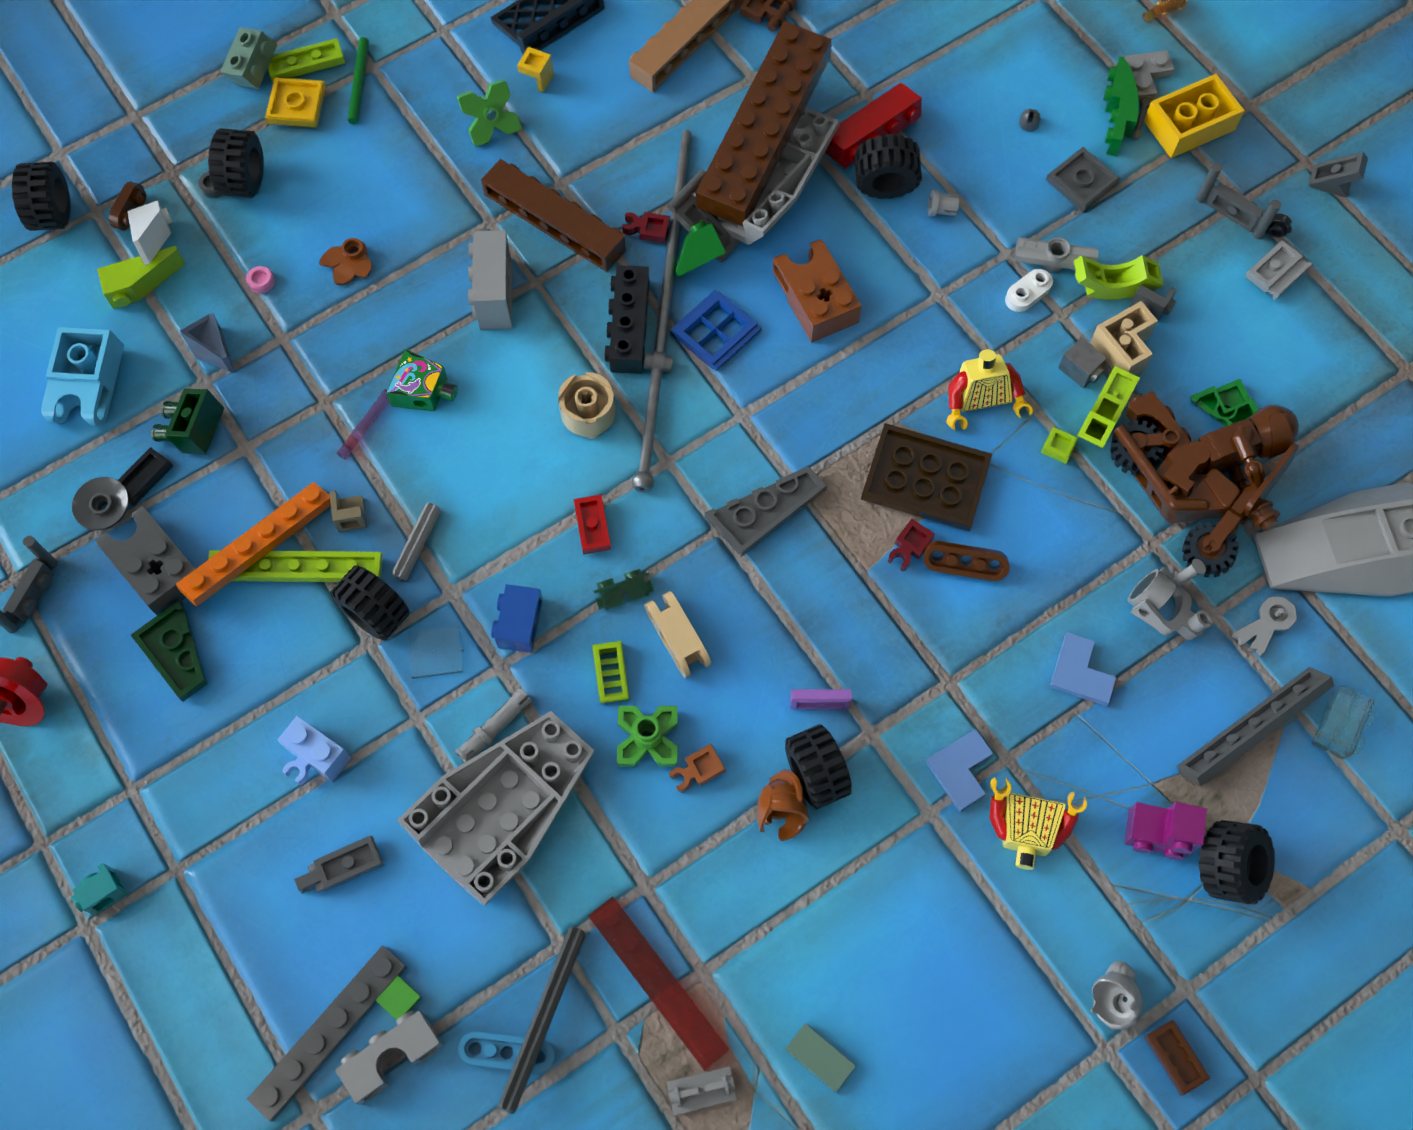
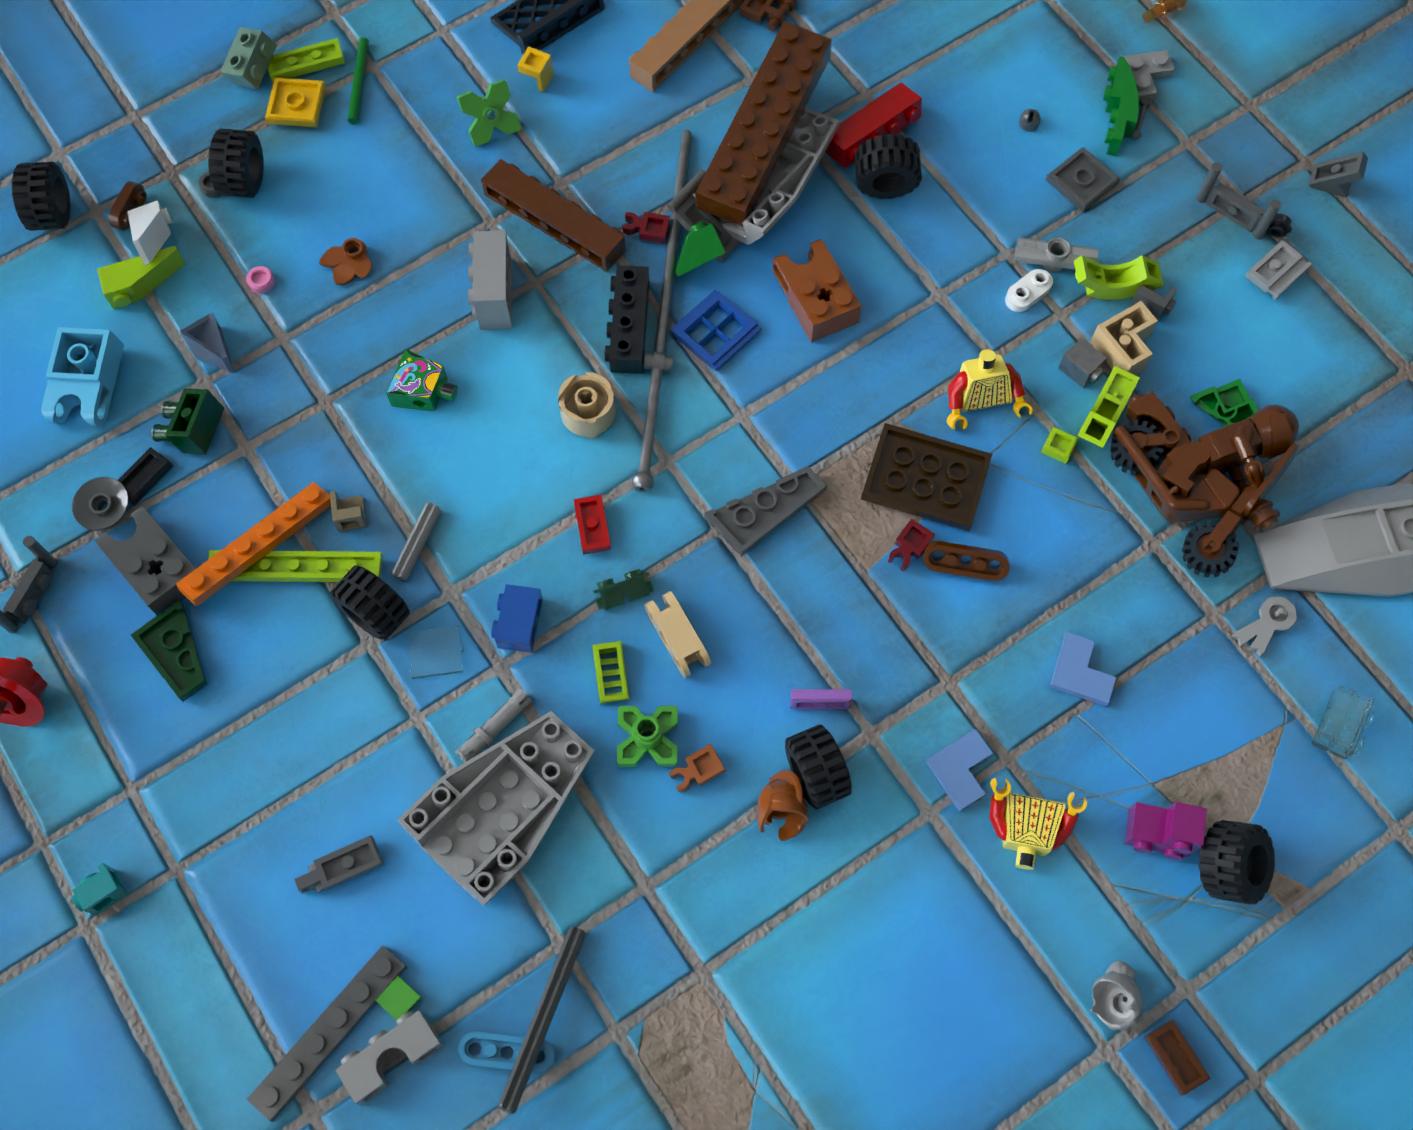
(312, 751): light blue brick -> none
(363, 425): bar -> none
(658, 983): clear red plate -> none
(701, 1090): light grey hinge -> none
(820, 1058): sand green tile -> none
(942, 204): light grey bush -> none
(1156, 590): light grey piece -> none
(1193, 115): yellow brick -> none
(1255, 726): dark grey plate -> none

